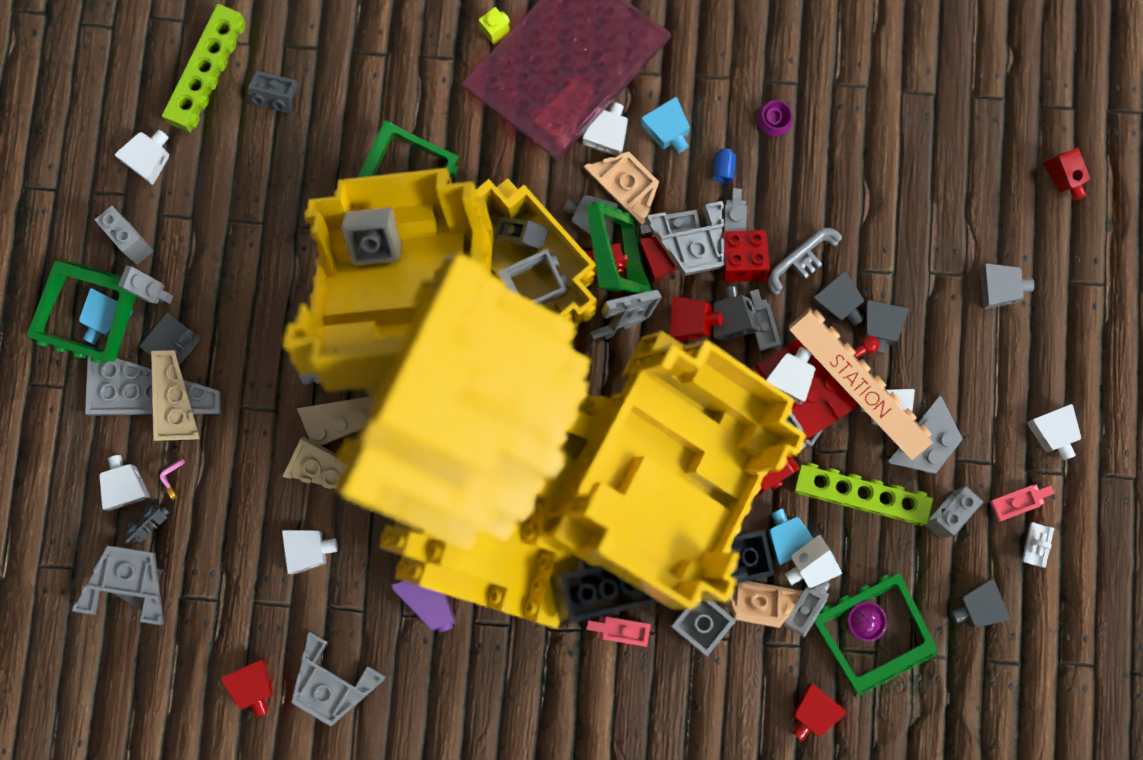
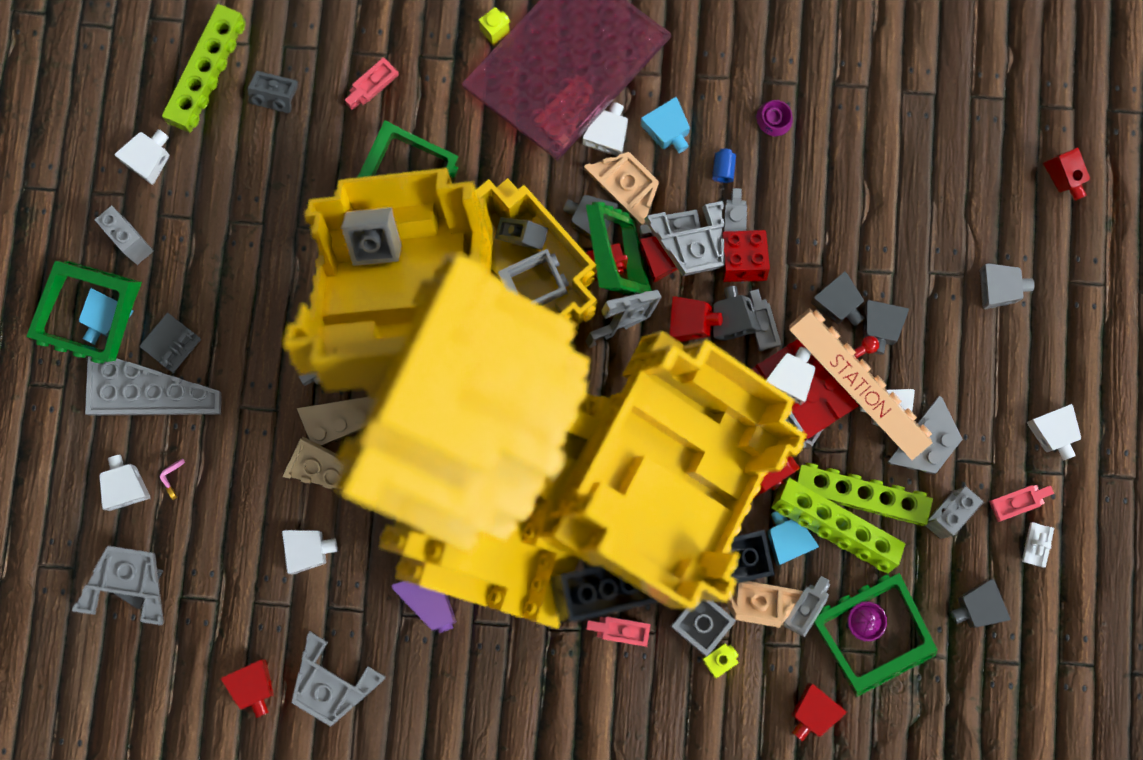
(135, 527): dark grey hinge -> none
(143, 286): light grey hinge -> none
(171, 405): tan wing -> none
(371, 83): none -> coral hinge
(721, 660): none -> neon yellow brick
(802, 258): light grey piece -> none
(813, 564): white torso -> none
(838, 526): none -> lime brick

